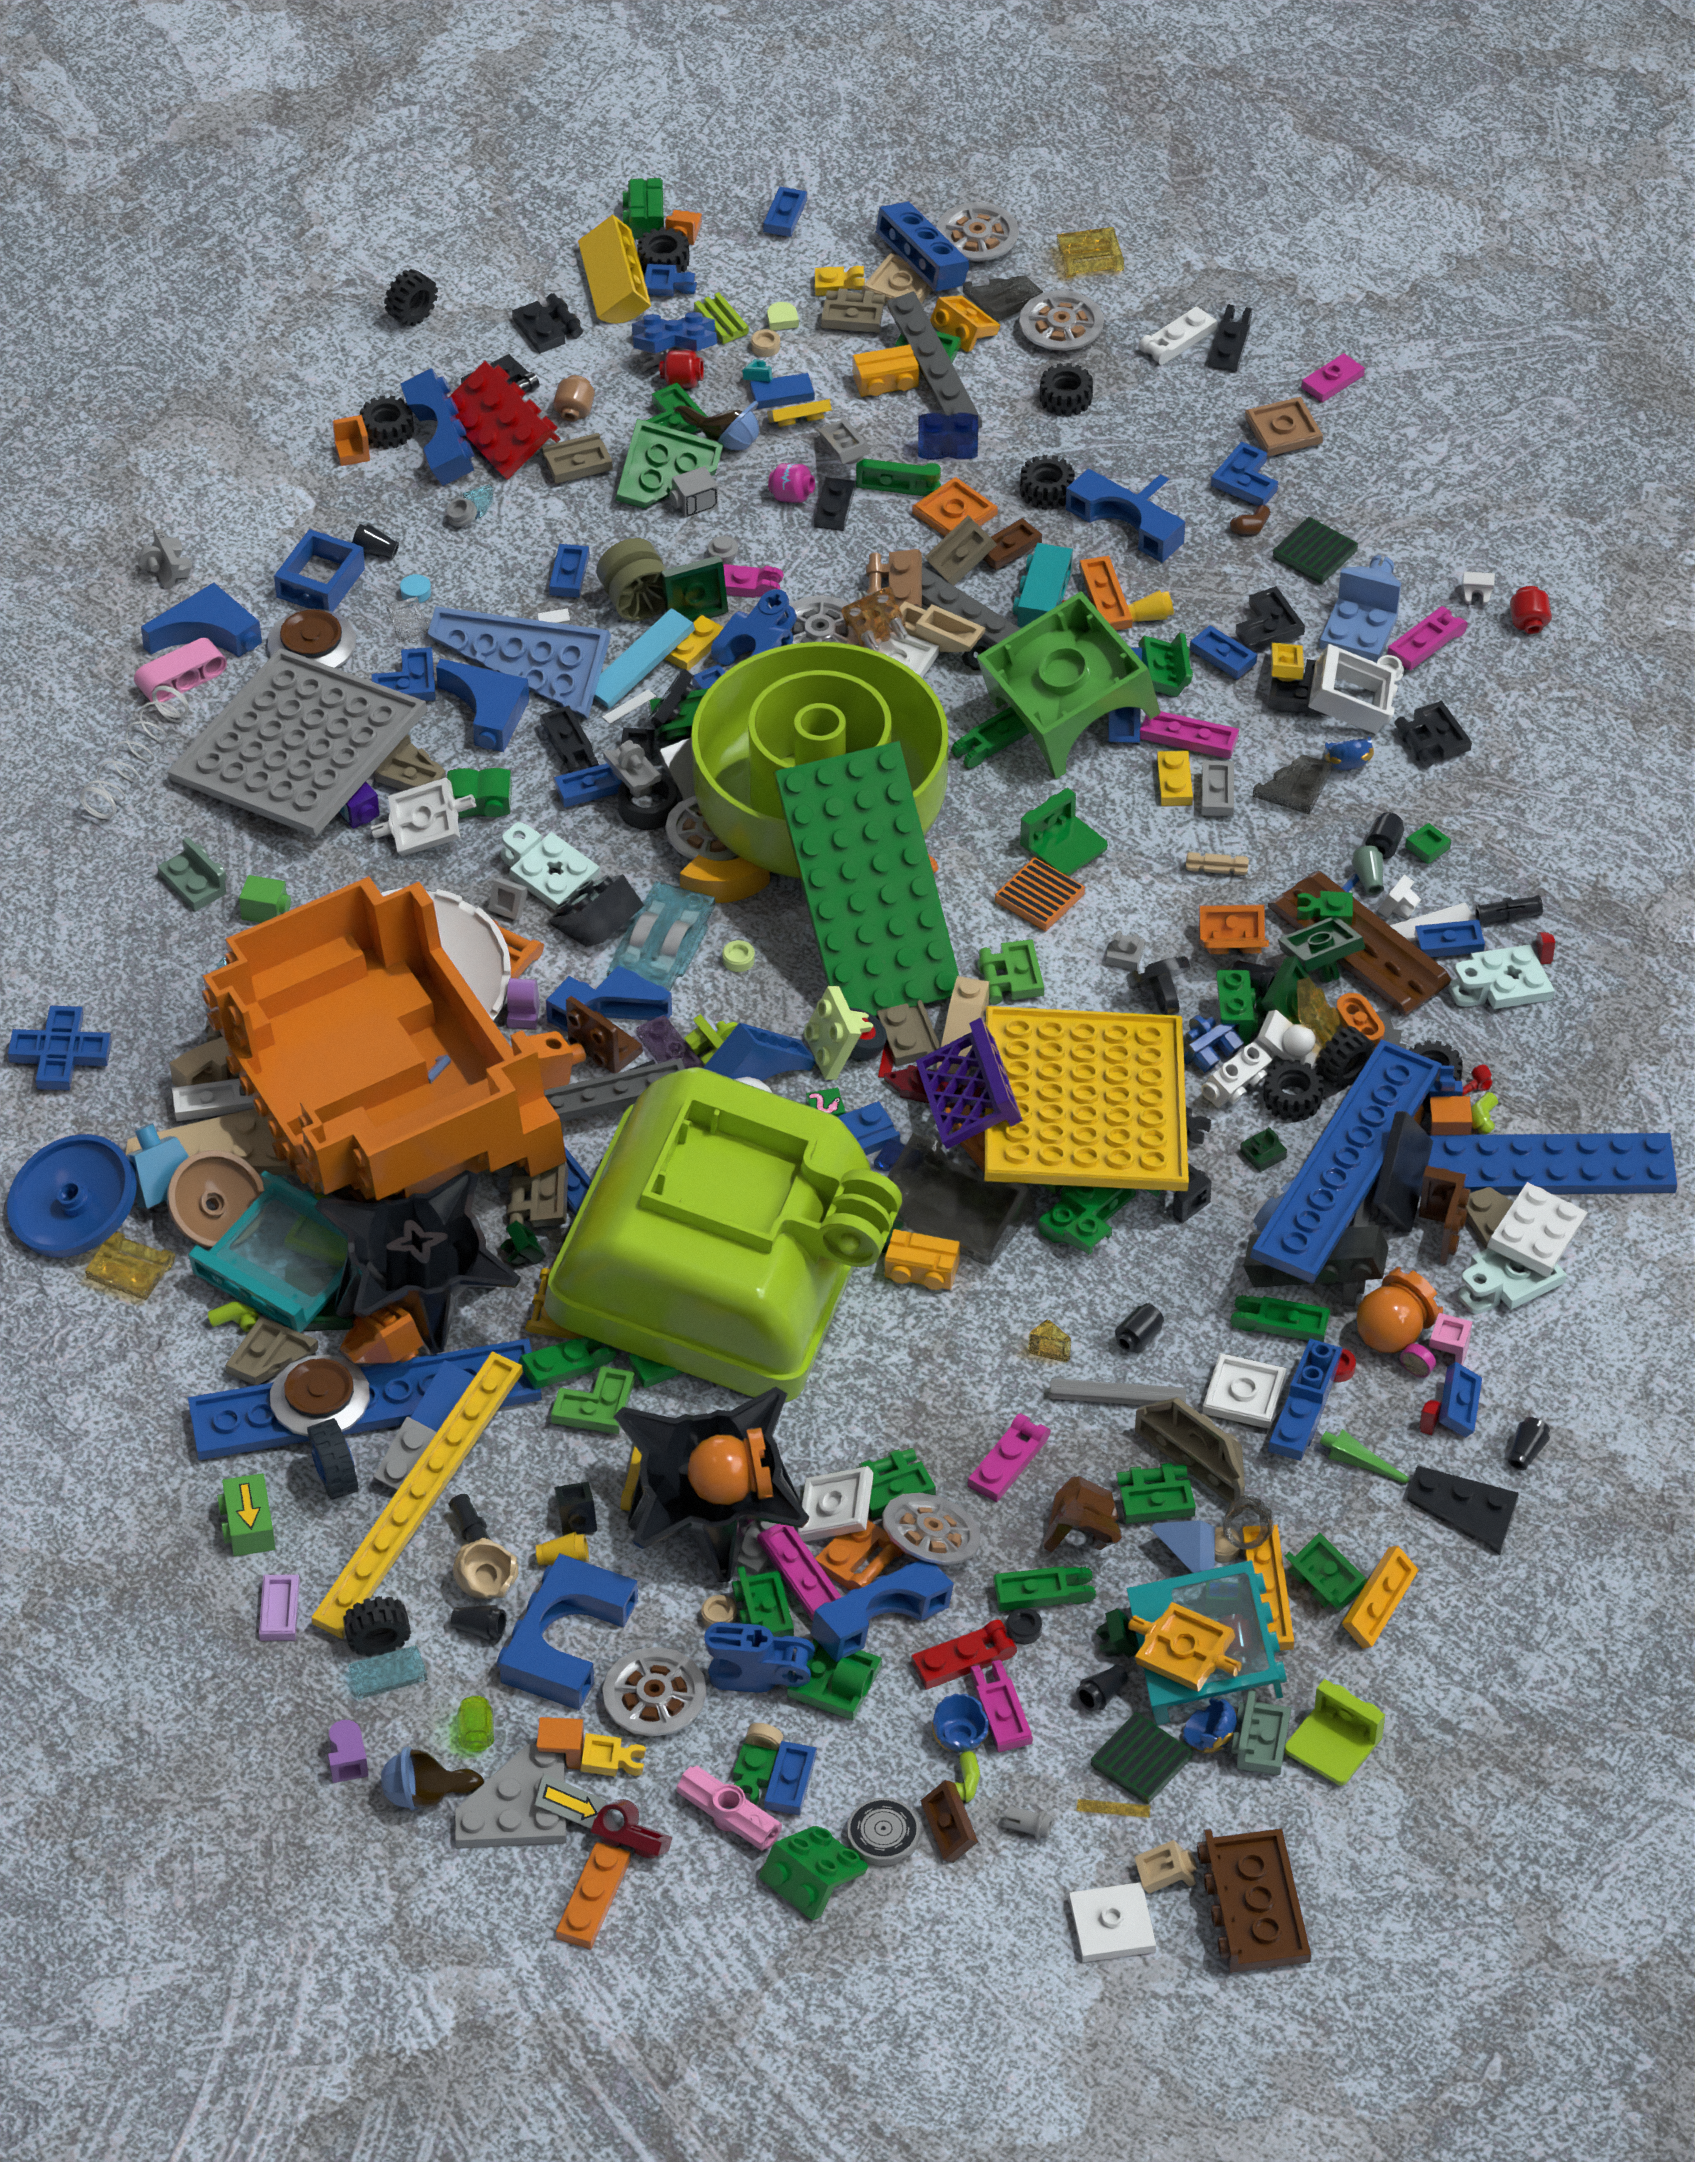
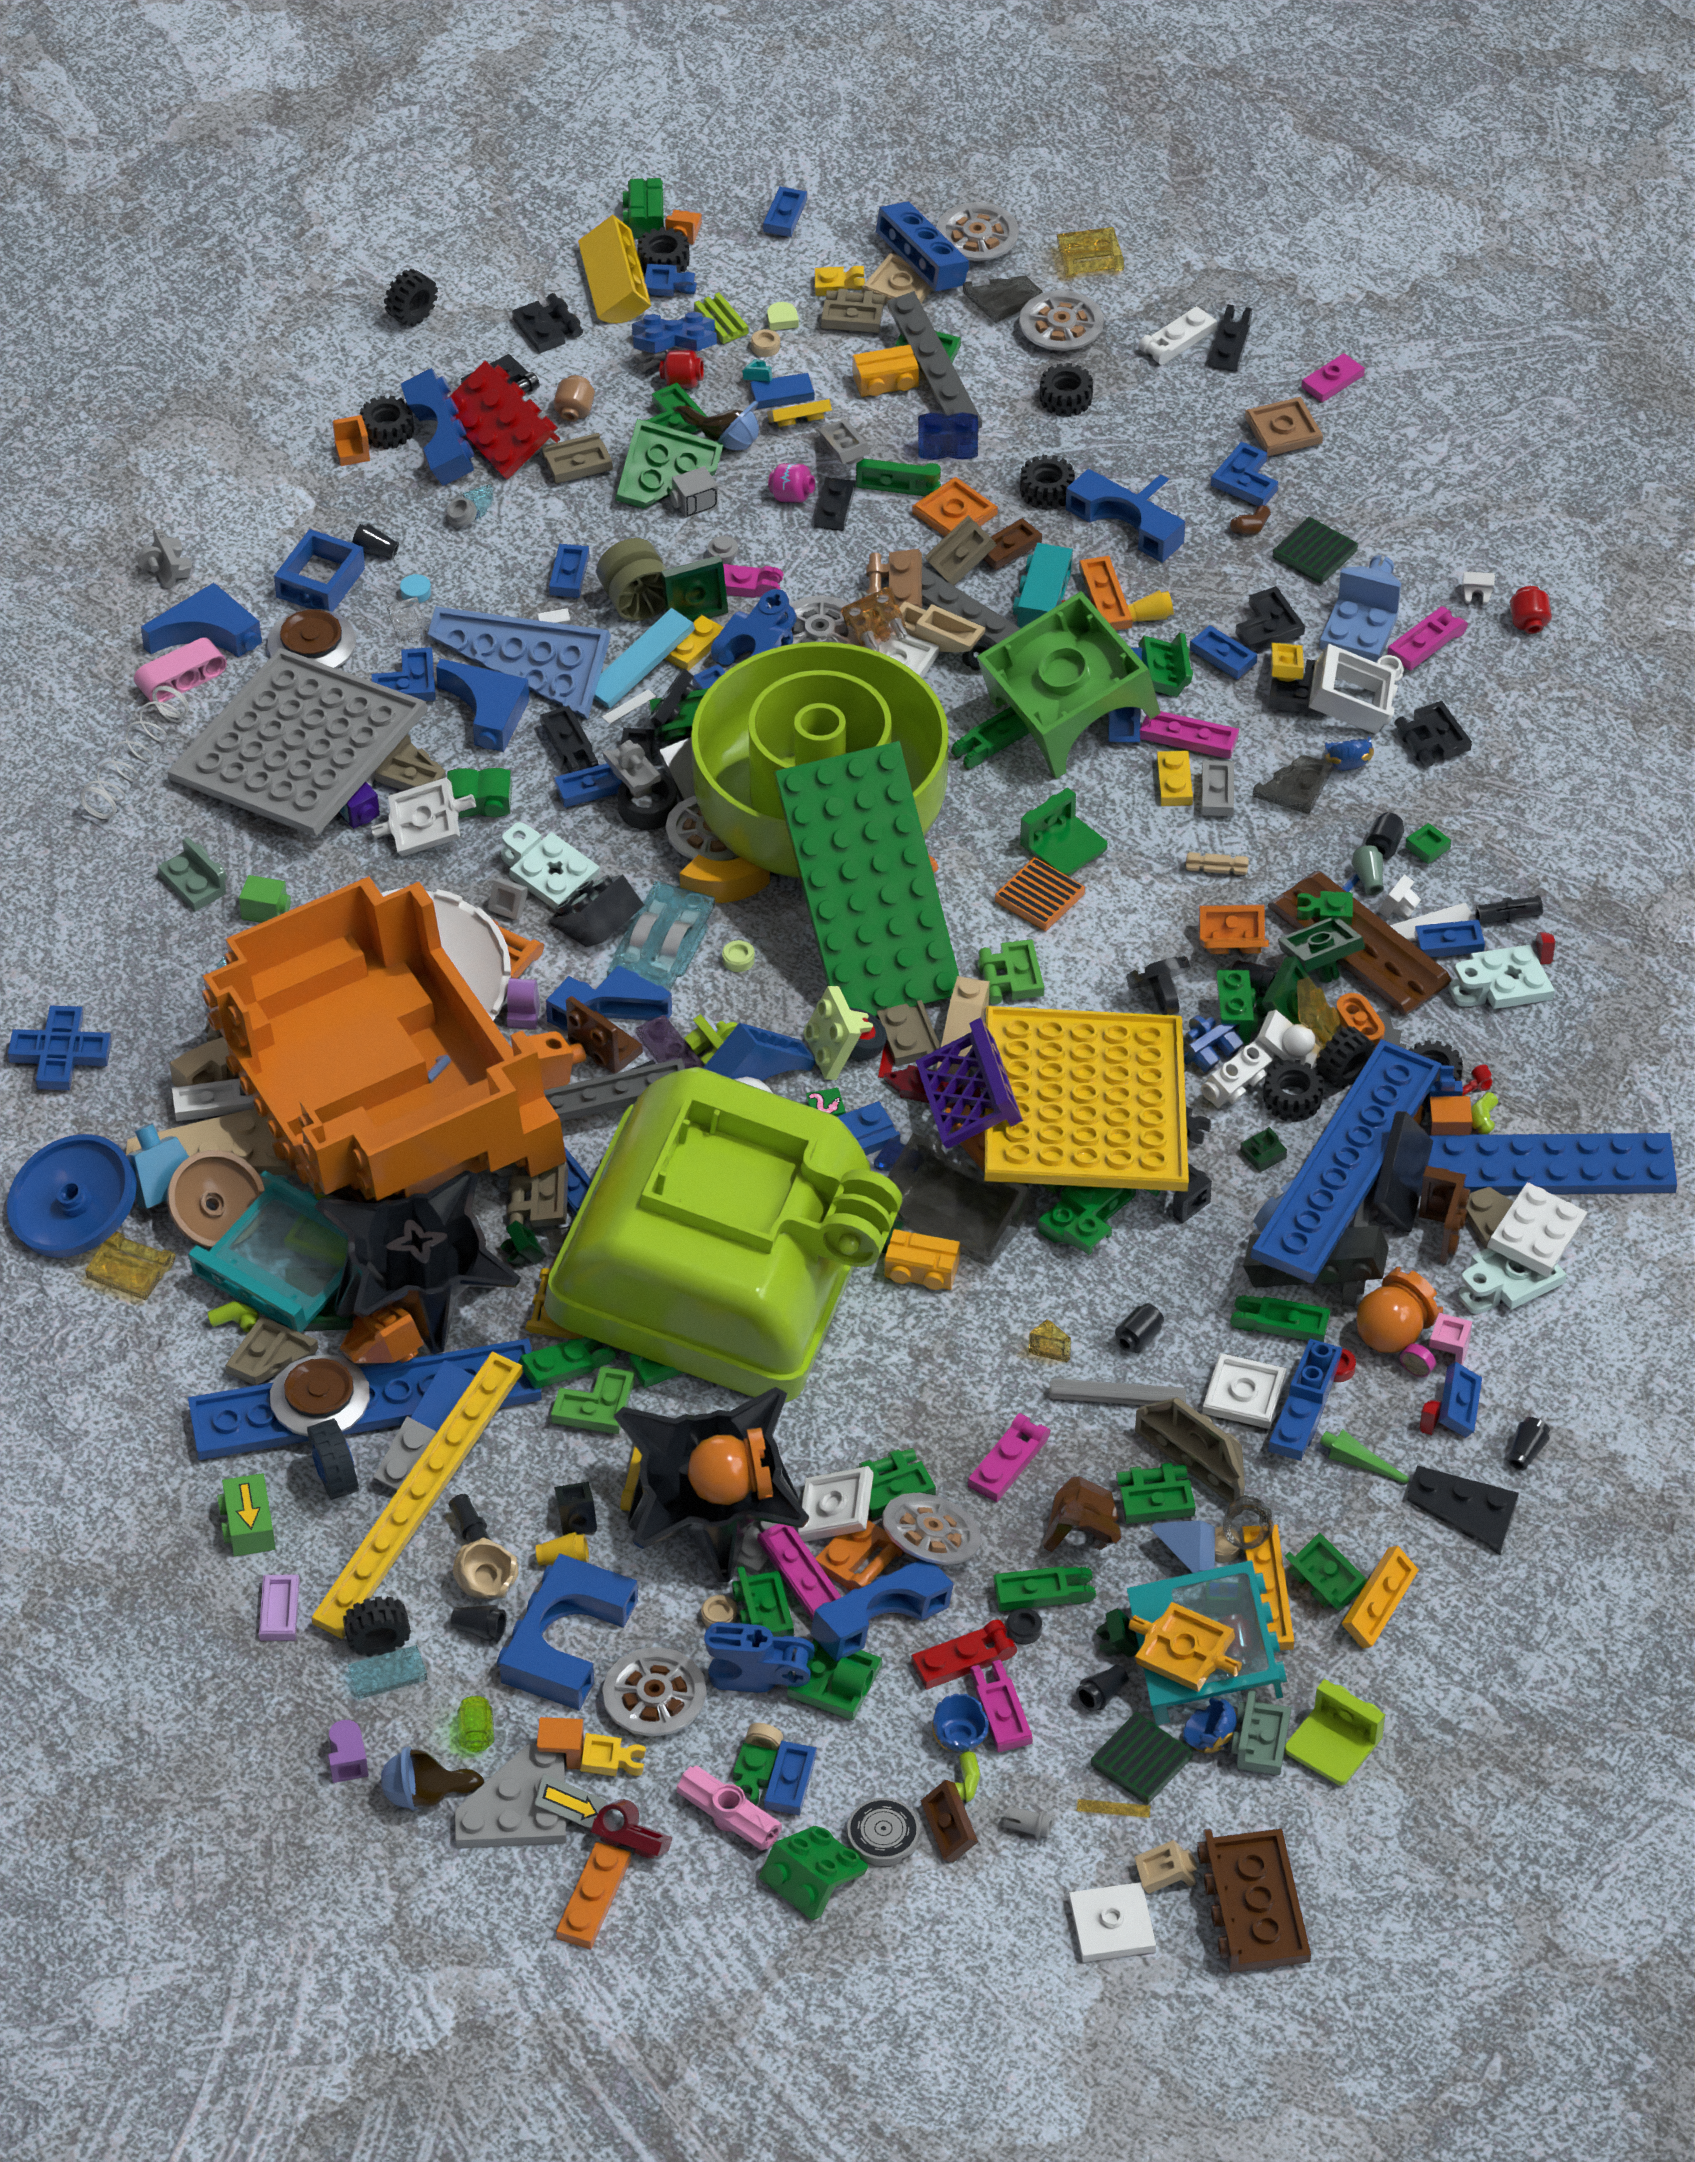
(962, 319): light orange bracket -> none
(1125, 951): light grey tile -> none

